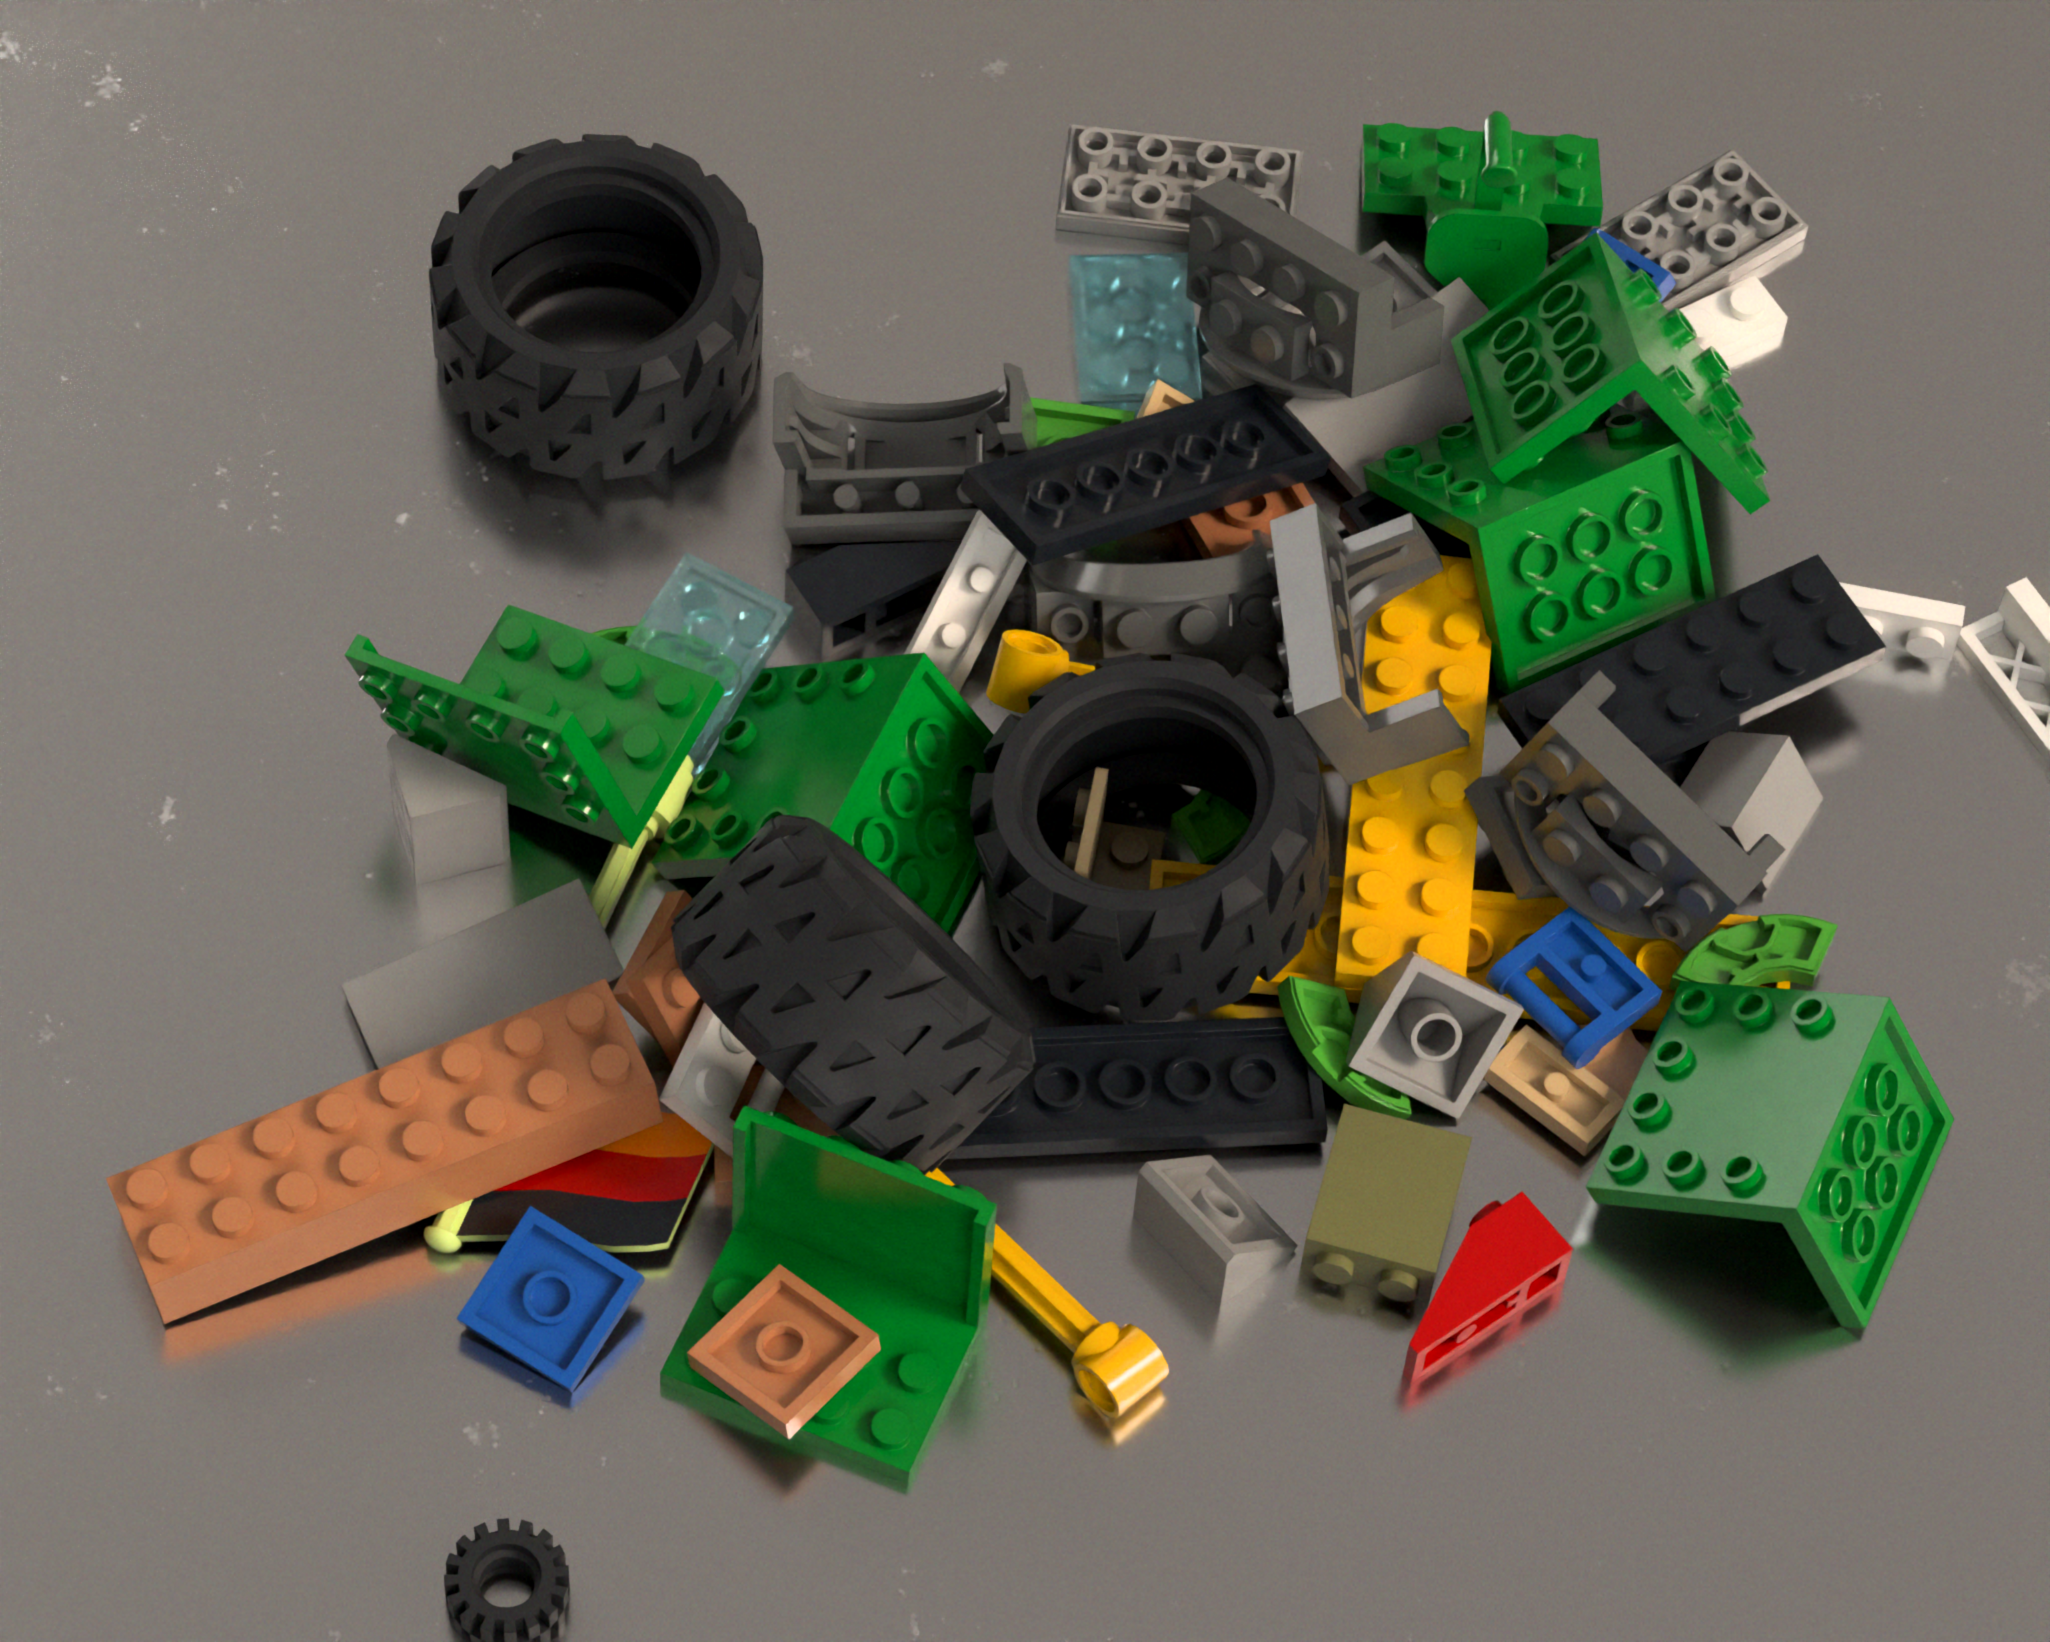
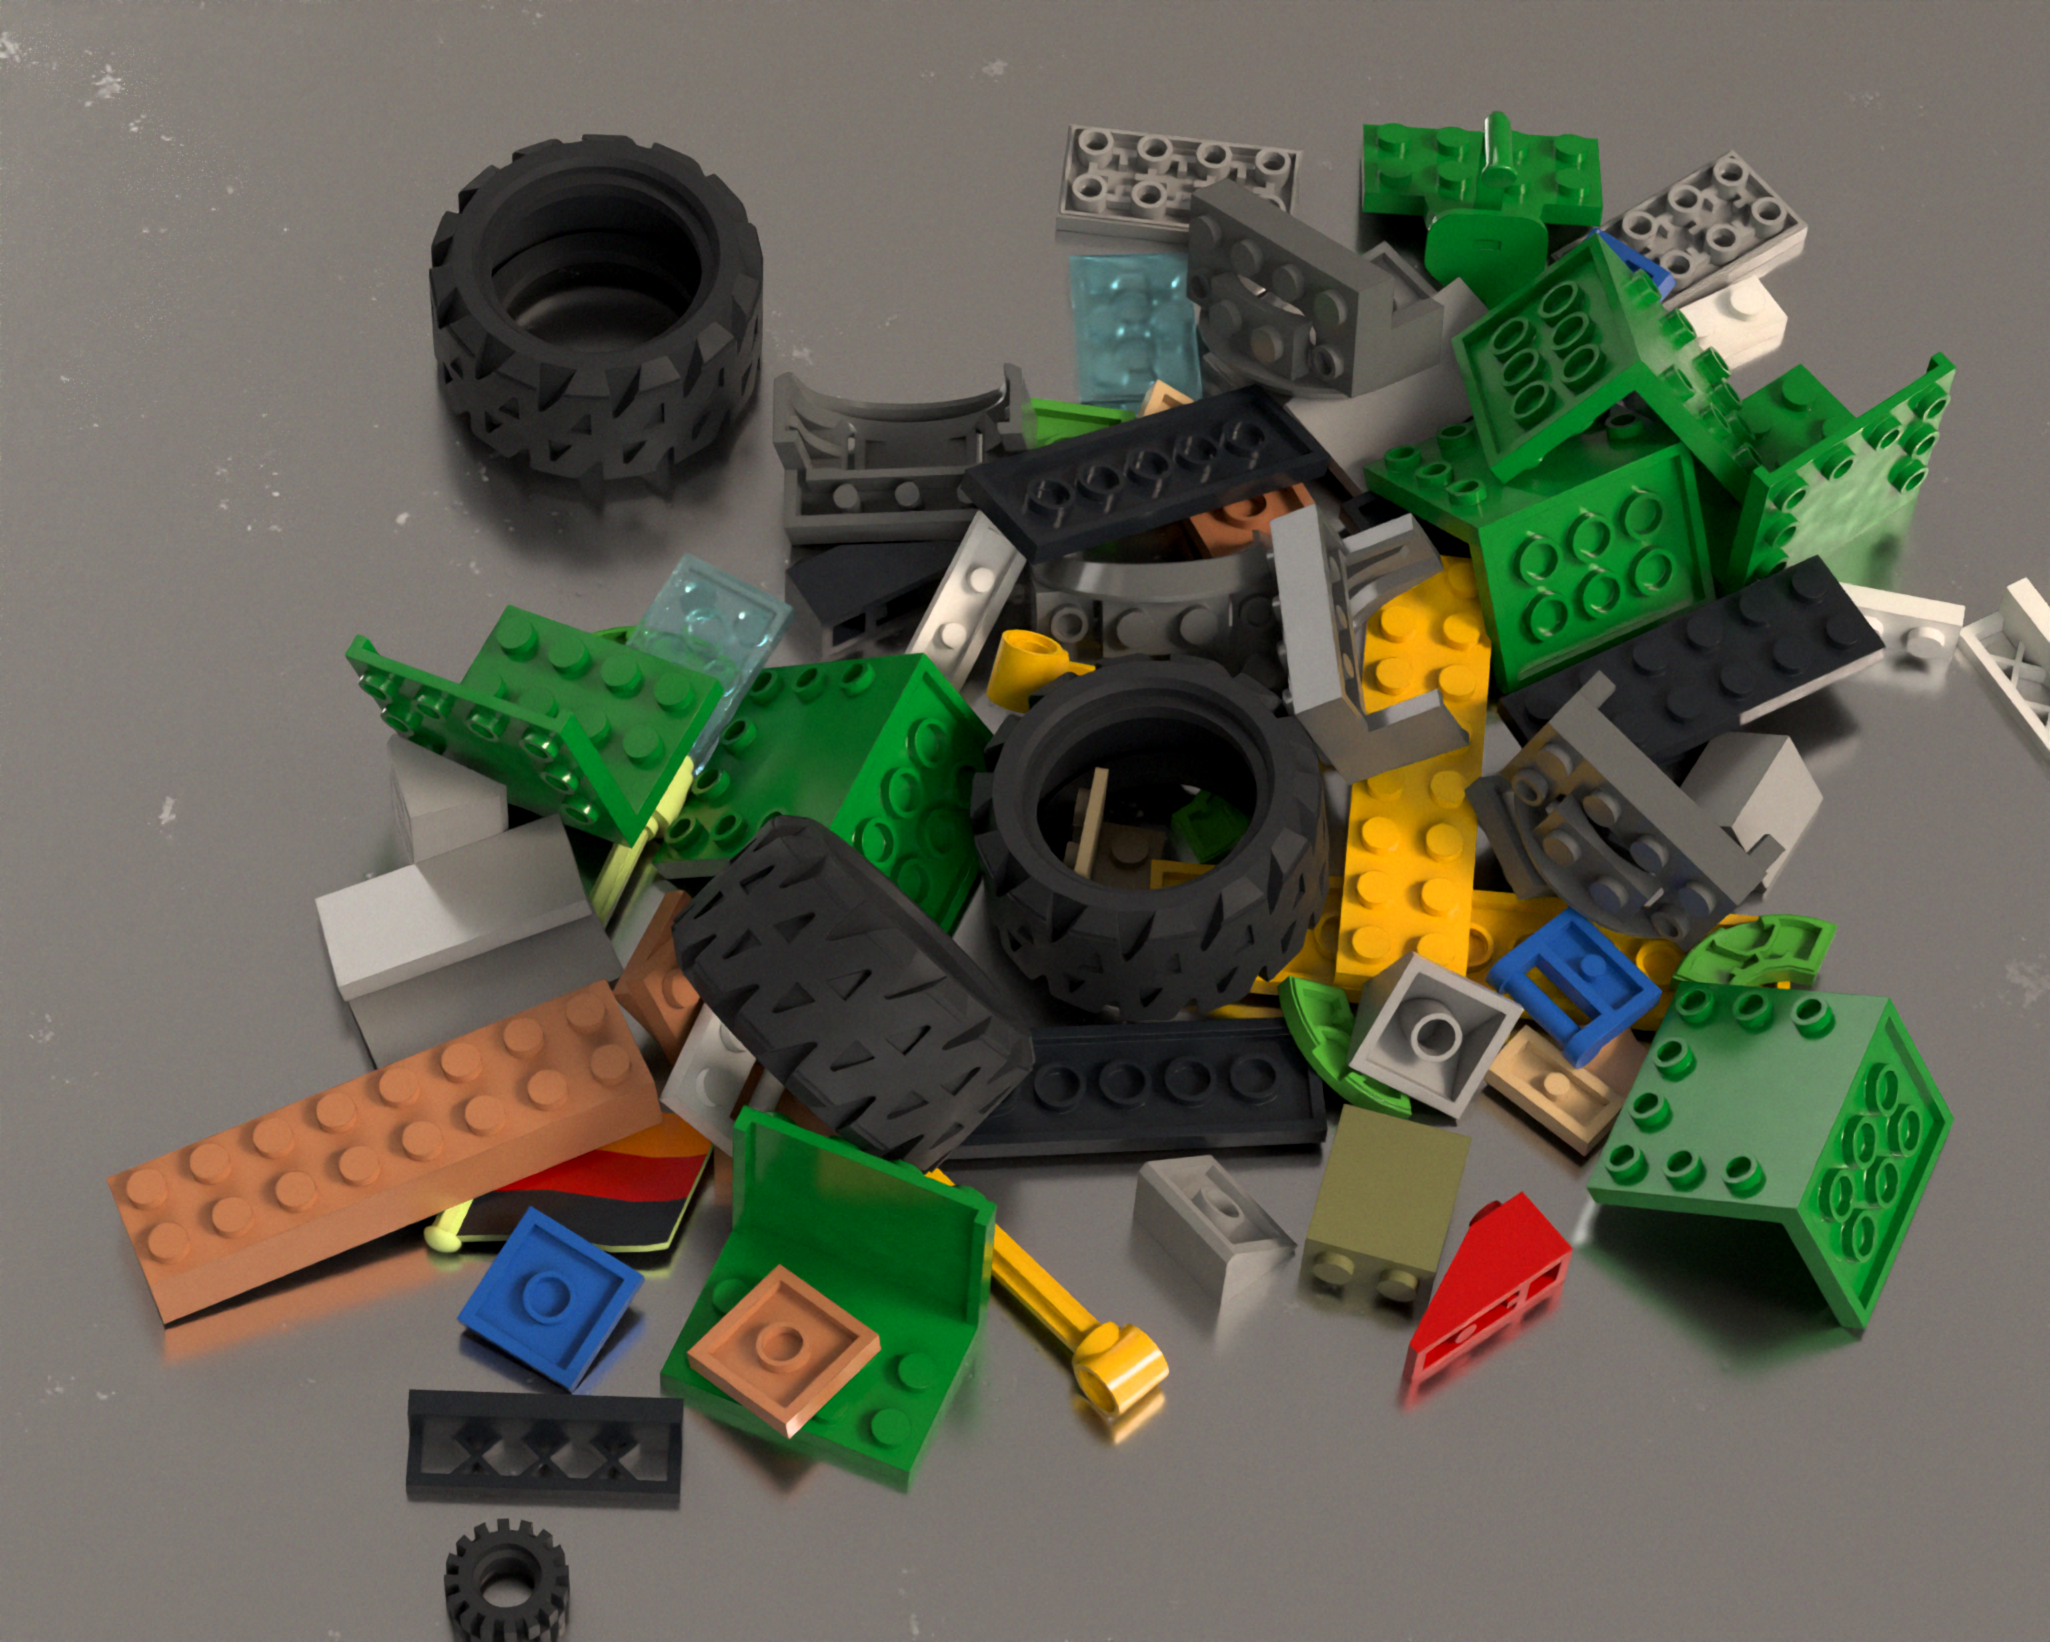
(452, 907): none -> light grey tile
(550, 1423): none -> black fence
(1824, 474): none -> green bracket

